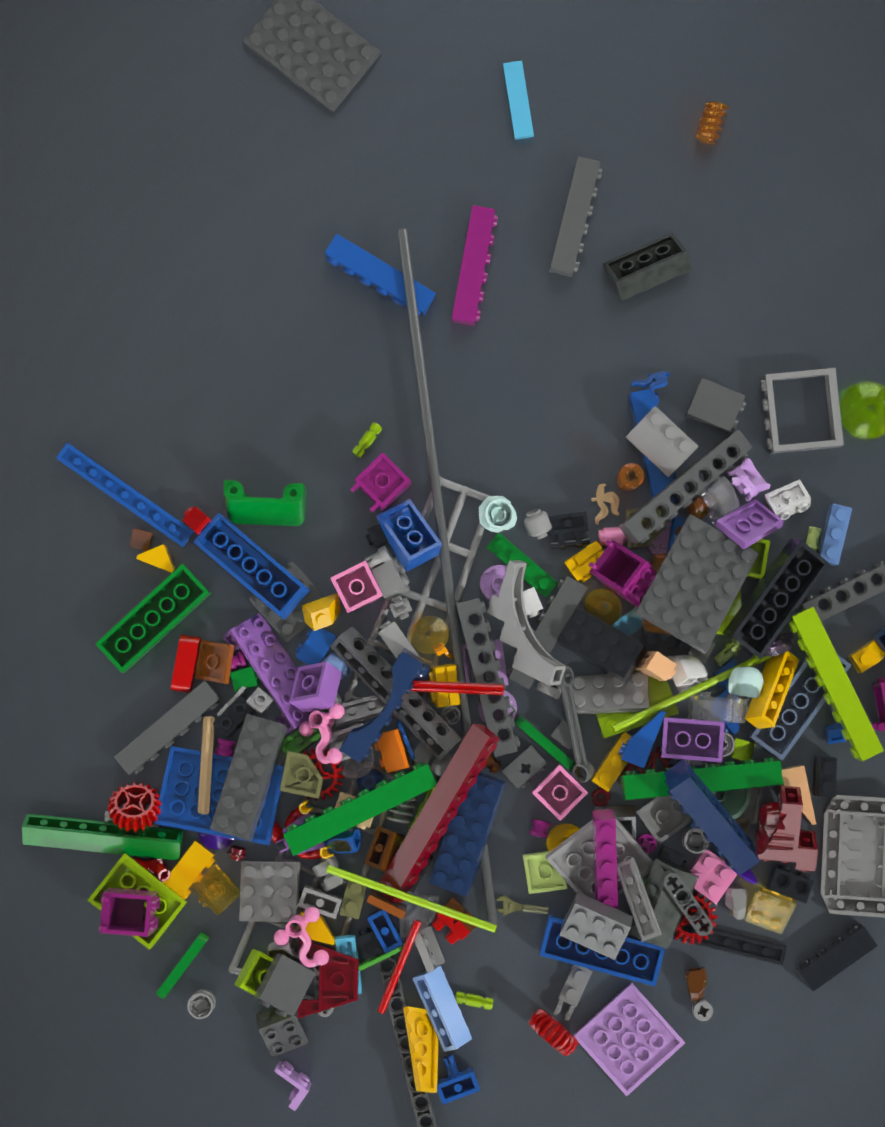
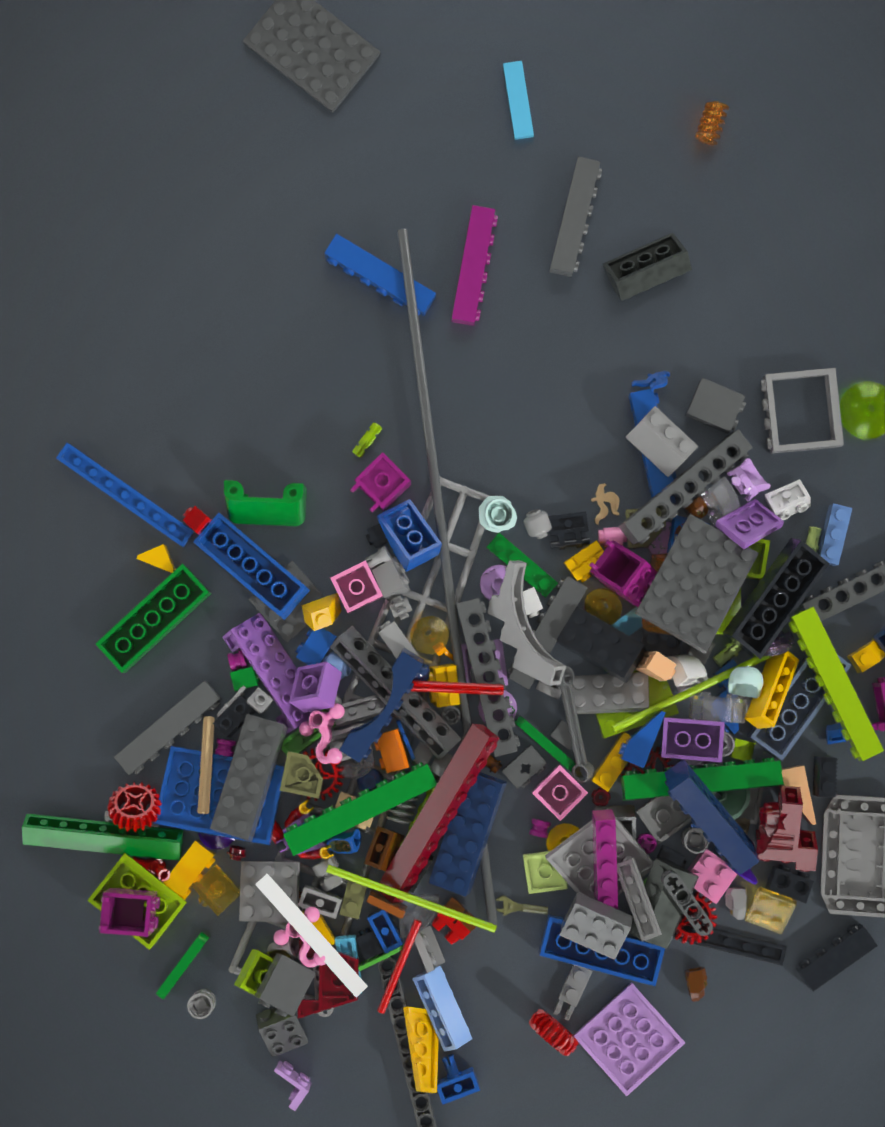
(141, 539): reddish brown slope -> none
(185, 663): red beam -> none
(214, 661): dark orange tile -> none
(311, 935): none -> white sticker
(474, 1000): lime axle -> none
(637, 476): clear orange piece -> none
(700, 1006): light grey wheel -> none

